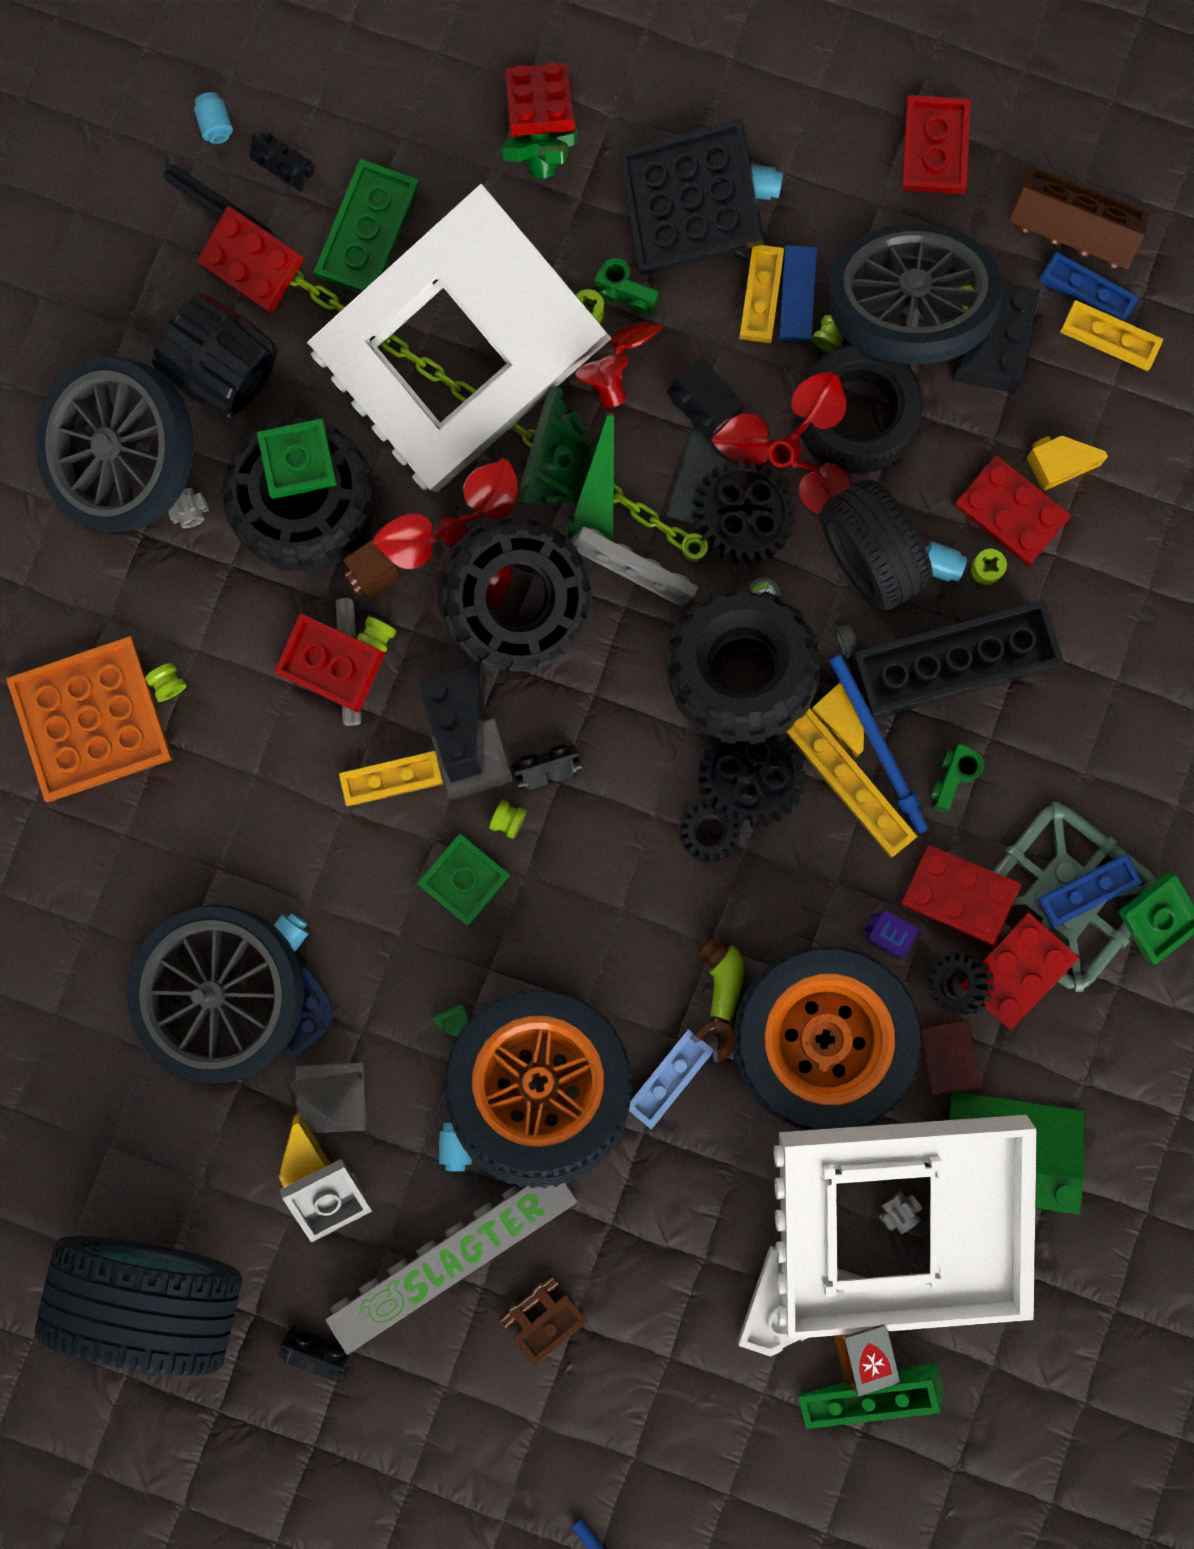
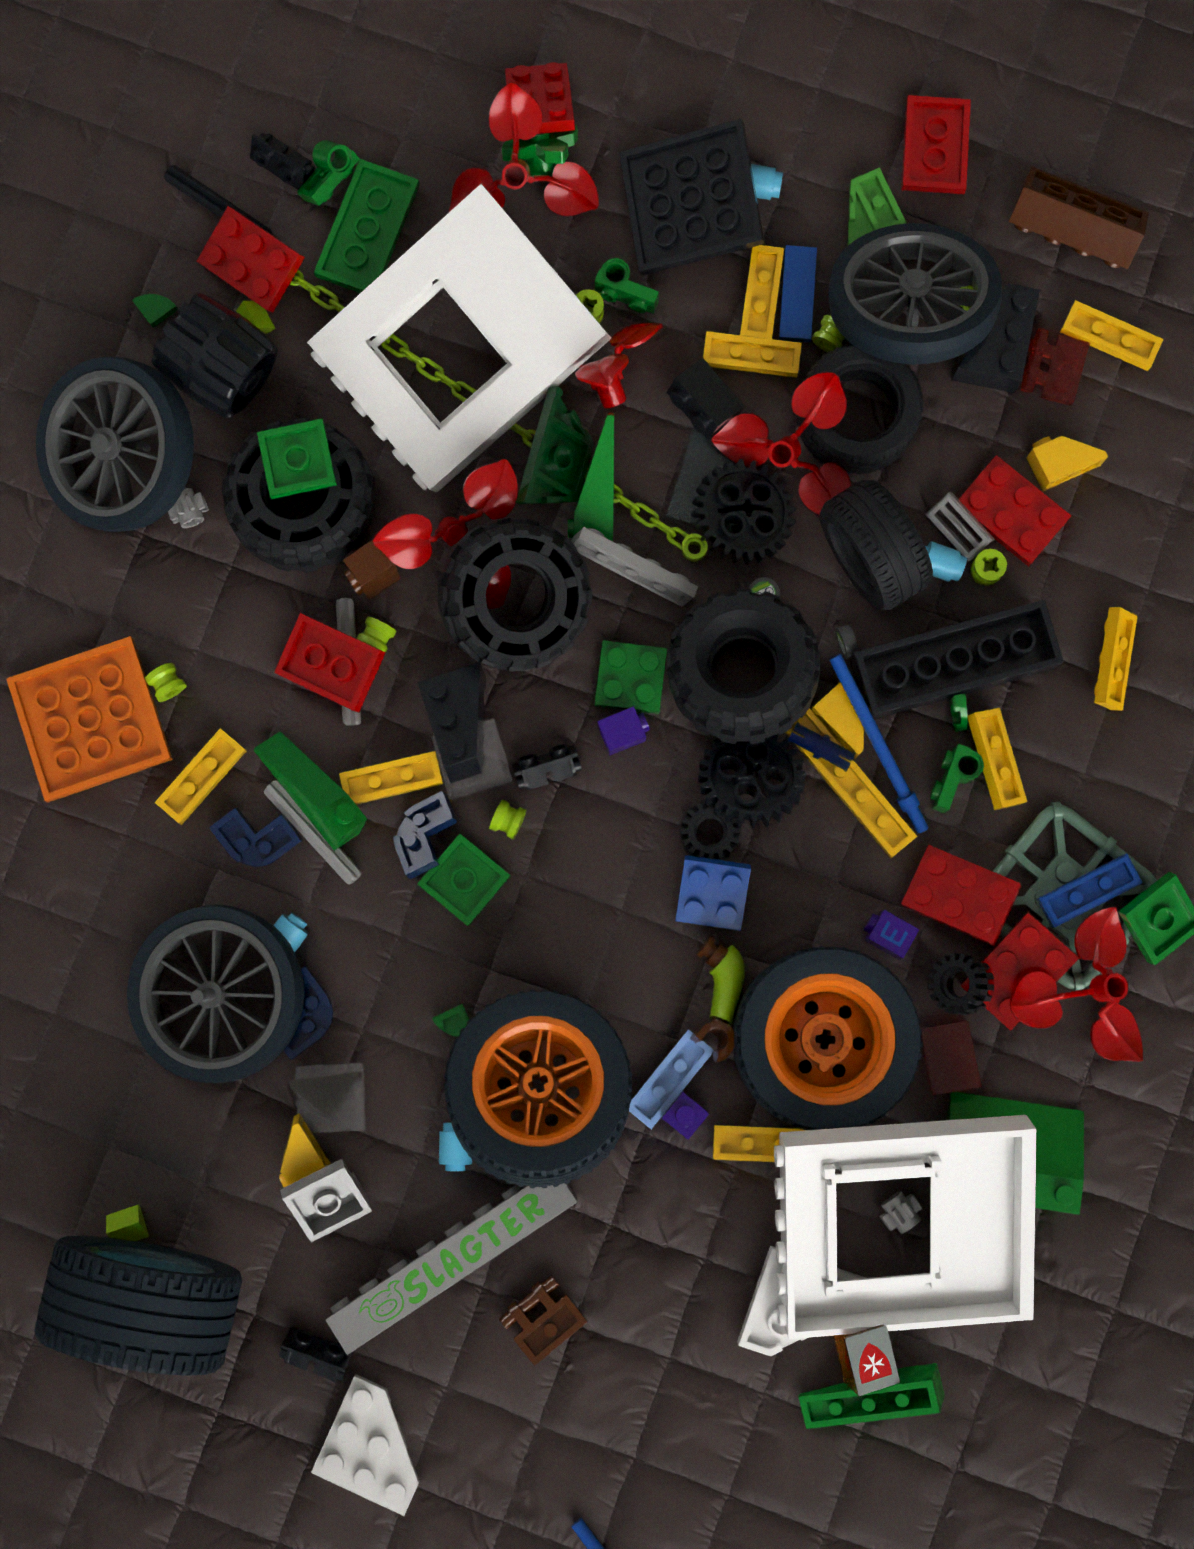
(127, 1224): none -> lime slope
(155, 308): none -> green tile
(200, 776): none -> yellow plate
(212, 118): medium azure brick -> none
(255, 847): none -> dark blue plate
(256, 315): none -> lime slope
(312, 790): none -> green slope
(328, 175): none -> green plate
(336, 859): none -> light grey axle
(368, 1449): none -> white plate
(414, 832): none -> plate
(517, 117): none -> red plant
(623, 730): none -> dark purple brick
(630, 677): none -> green plate
(685, 1115): none -> dark purple brick
(713, 892): none -> blue plate
(746, 1142): none -> yellow plate
(752, 354): none -> yellow plate
(821, 746): none -> clear blue pin
(871, 205): none -> bright green wing
(959, 712): none -> green tile
(968, 517): none -> light grey tile
(998, 758): none -> yellow plate
(1064, 370): none -> clear red plate
(1087, 287): blue tile -> none
(1115, 658): none -> yellow plate
(1116, 1033): none -> red plant

